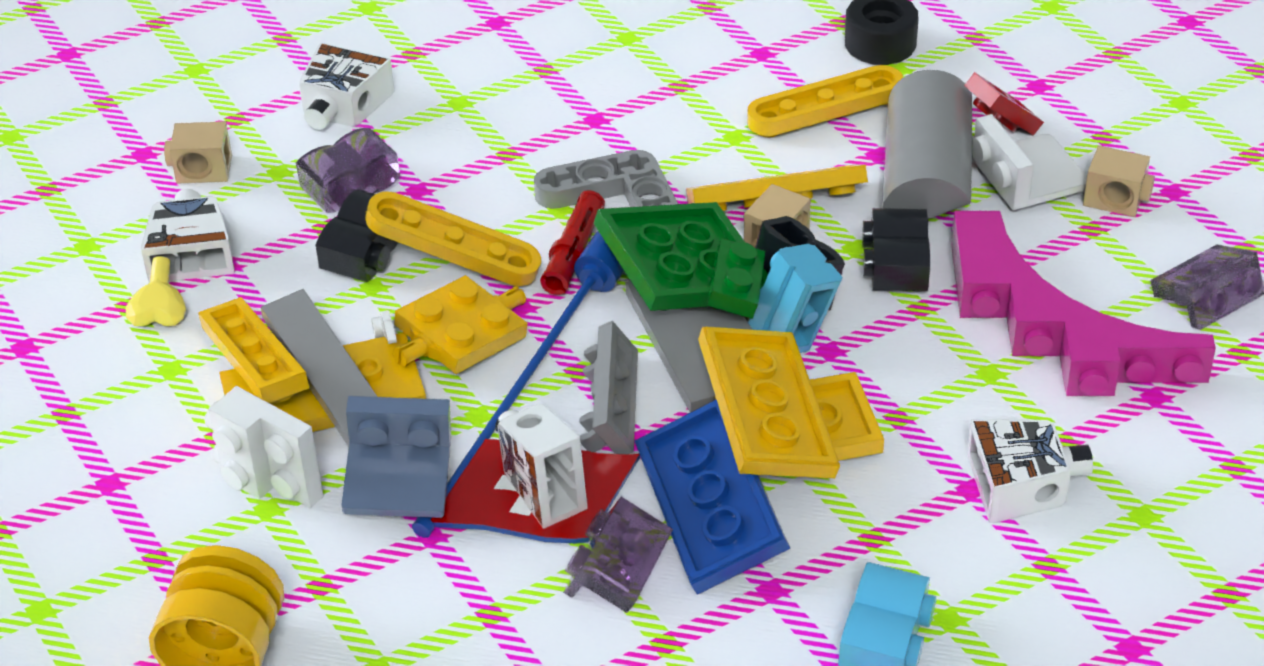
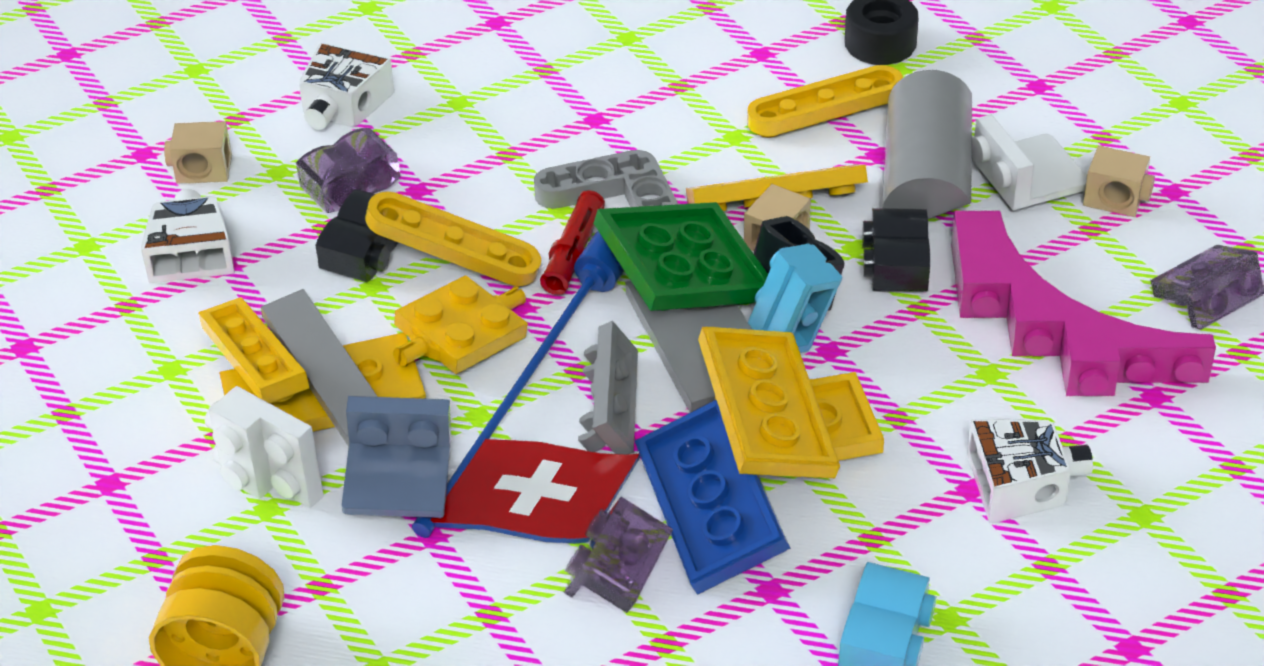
(156, 300): light yellow rock -> none
(384, 326): white piece -> none
(543, 463): white torso -> none
(736, 278): green plate -> none
(1002, 105): red plate -> none

